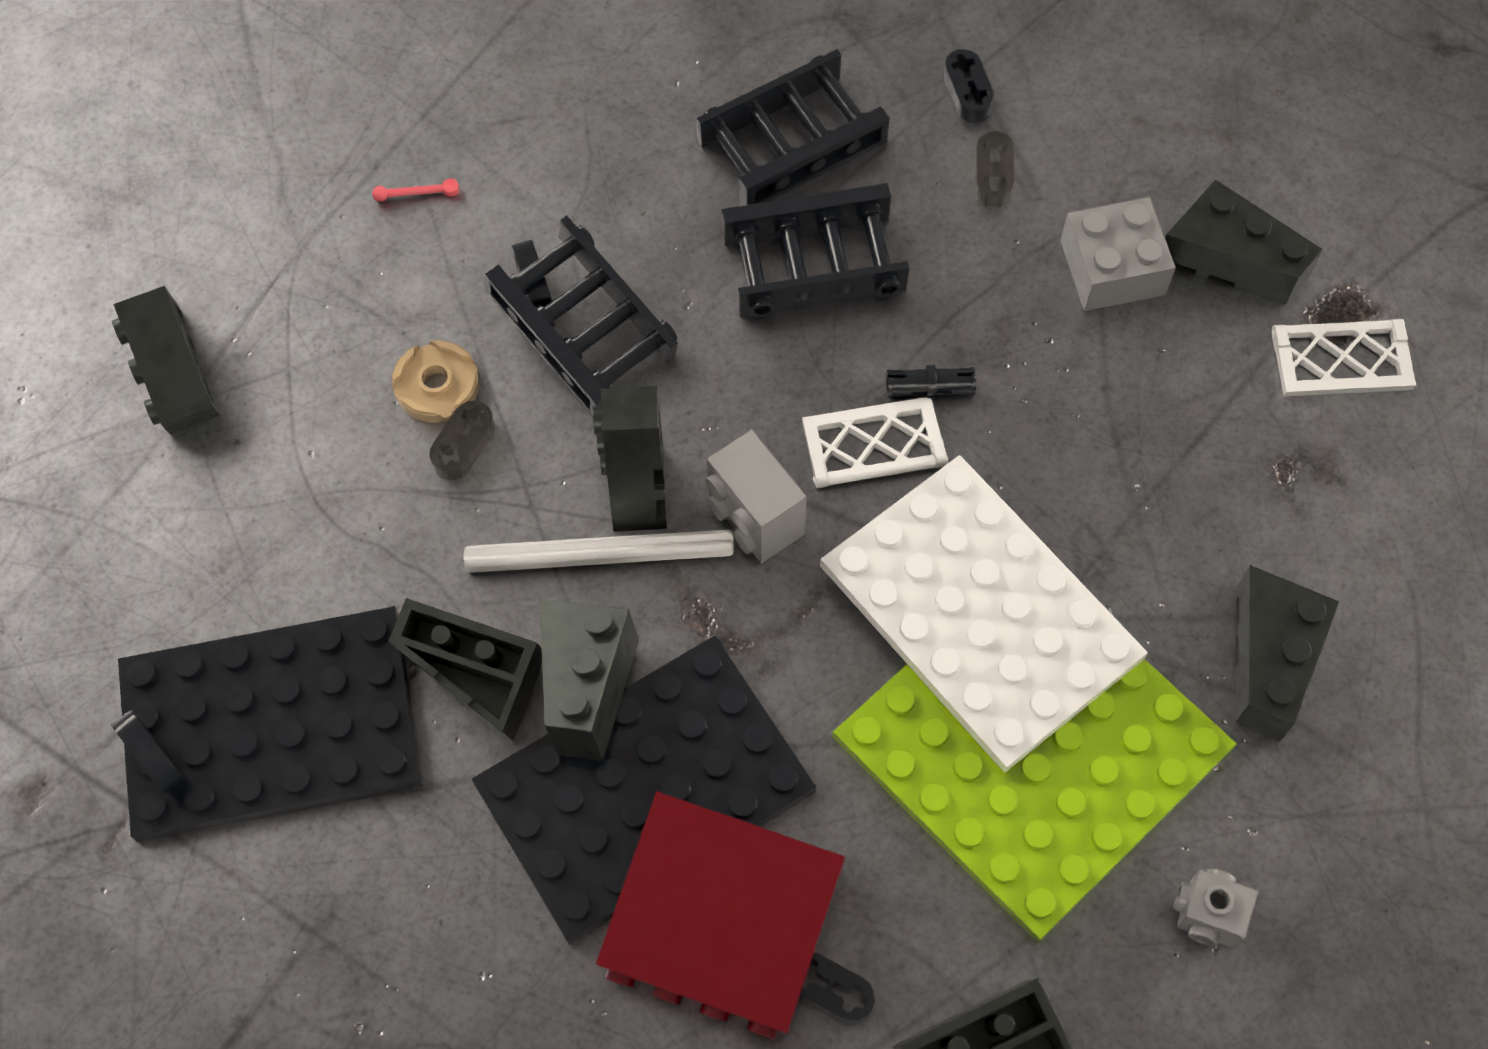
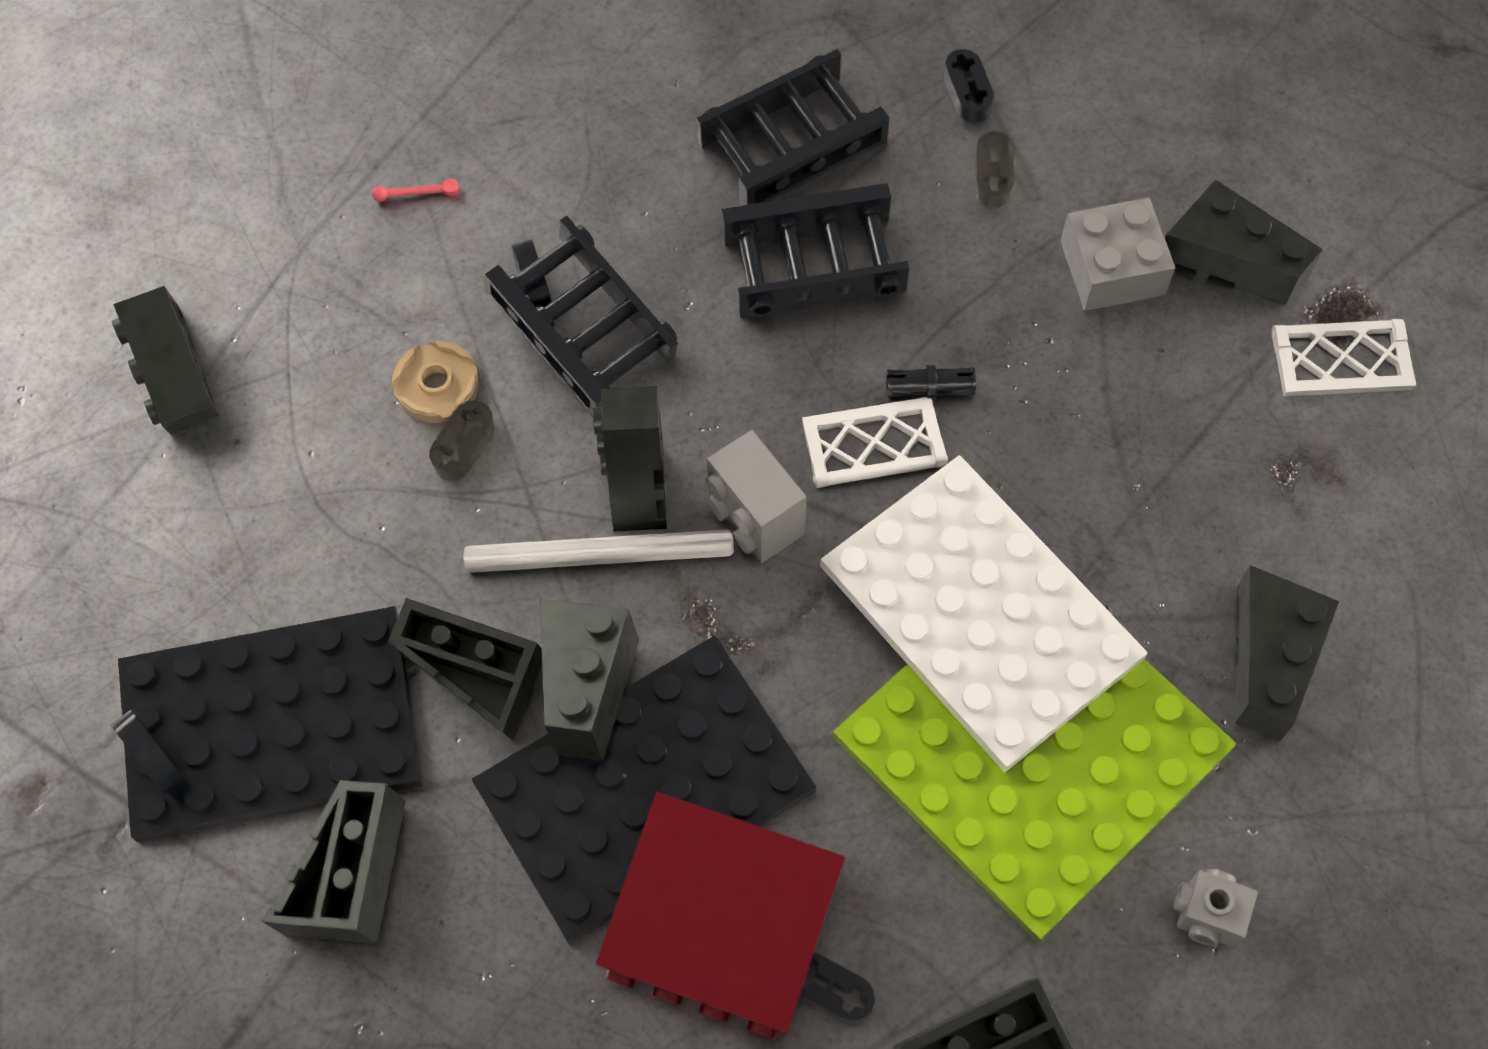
(346, 870): none -> pearl dark grey wedge

